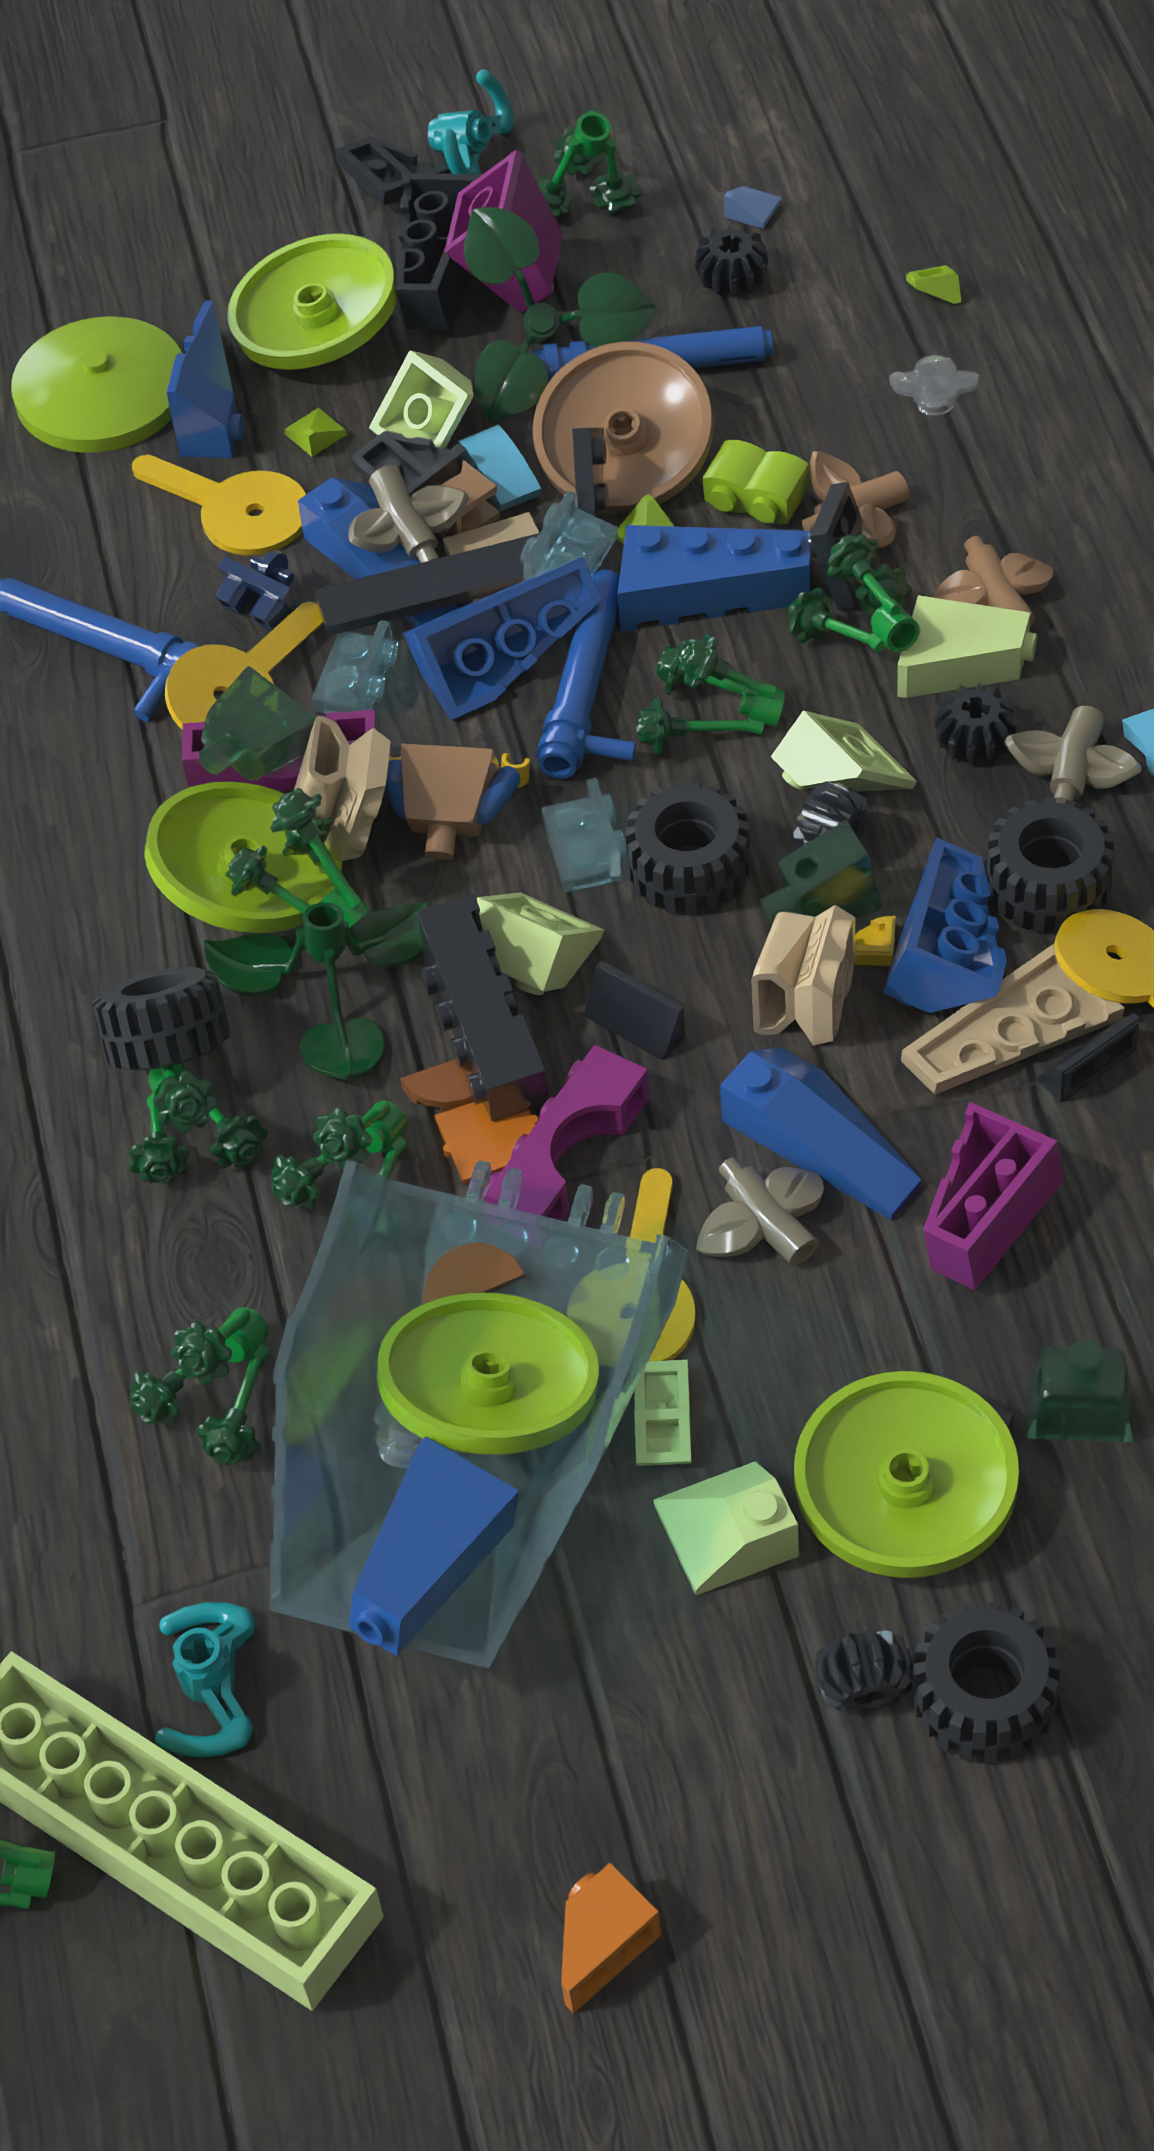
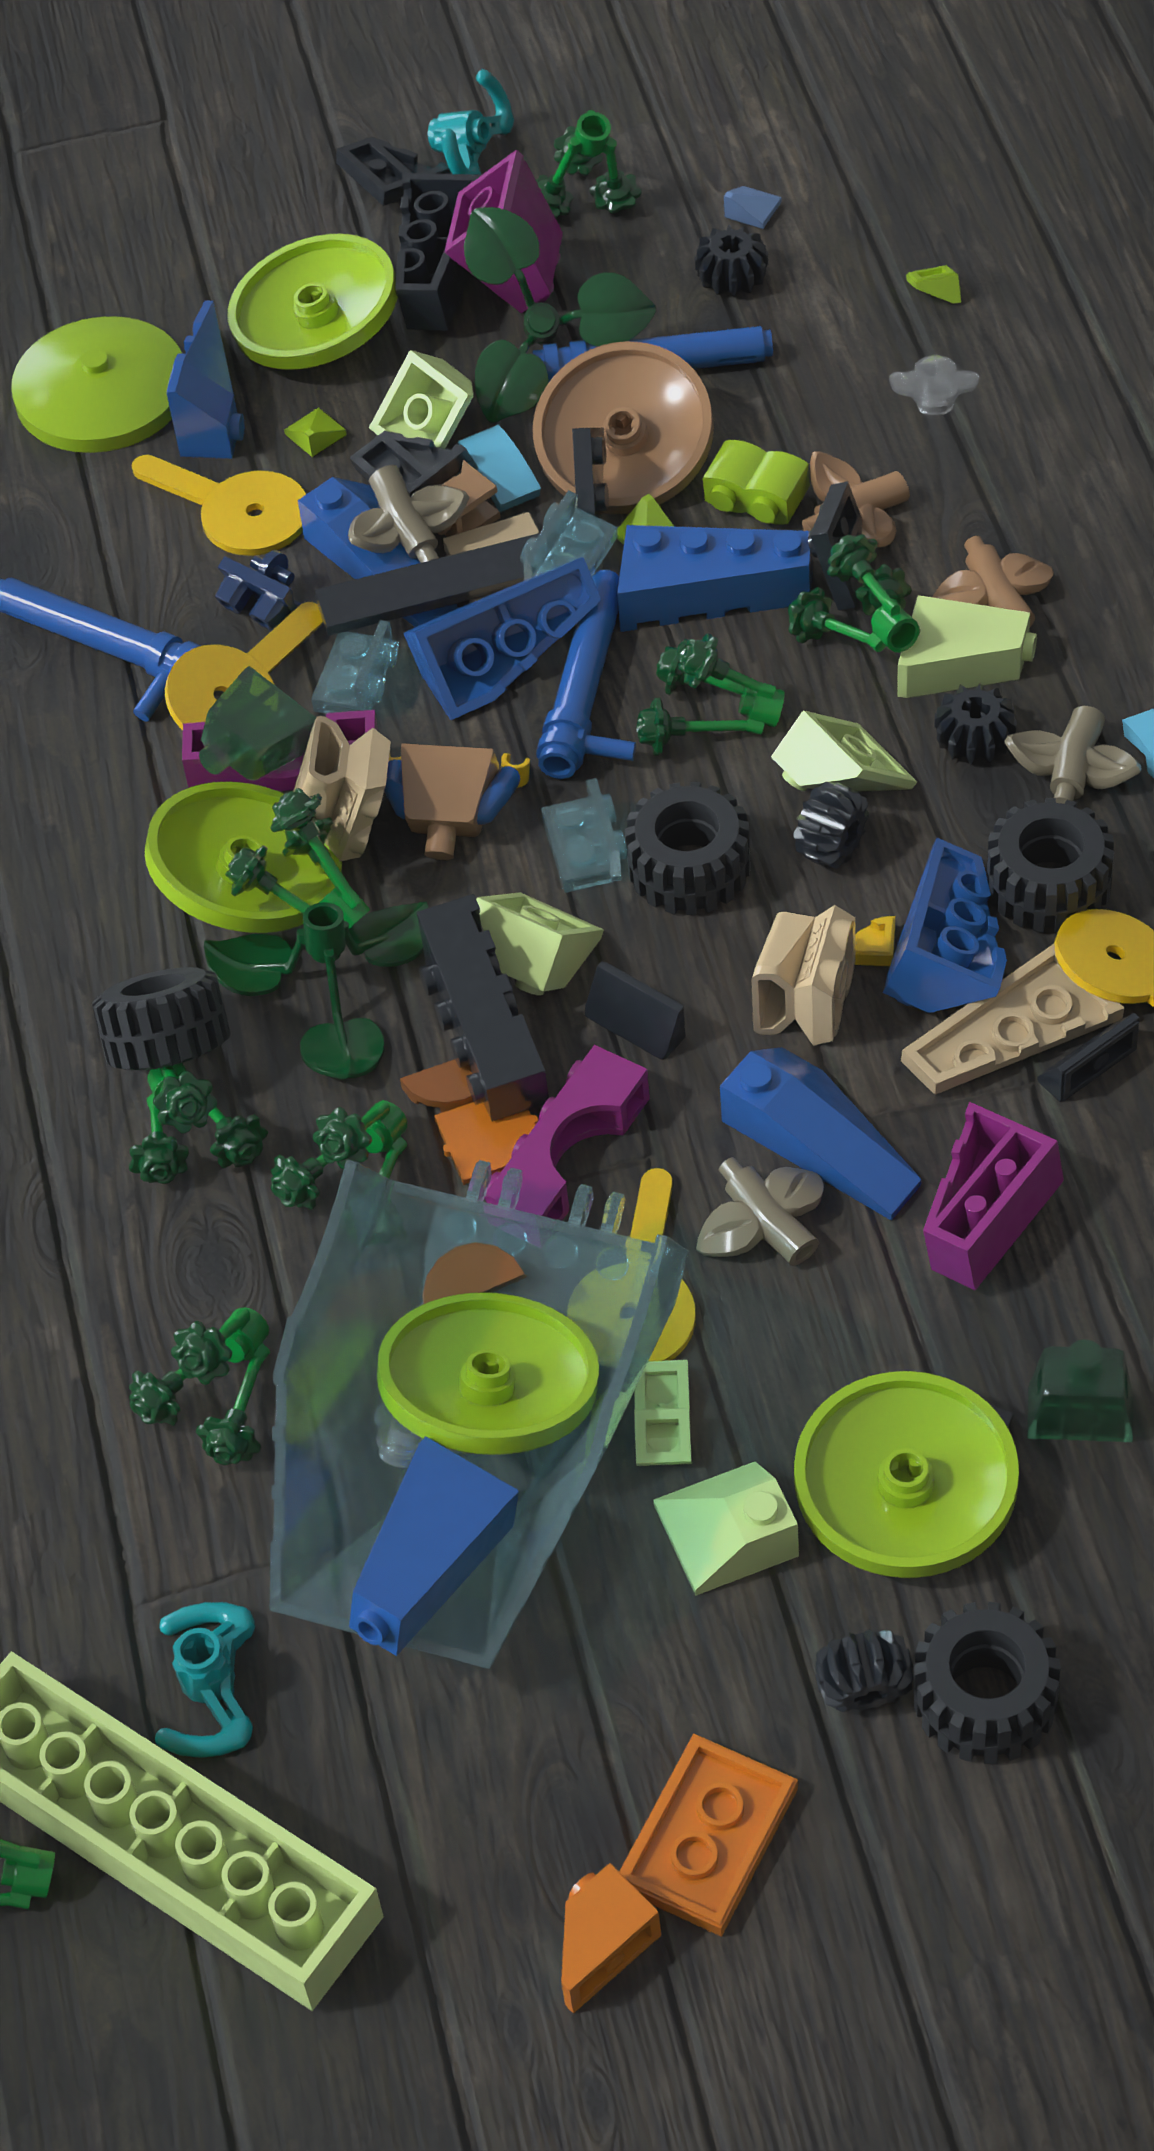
(708, 1833): none -> orange tile
(826, 874): clear green torso -> none

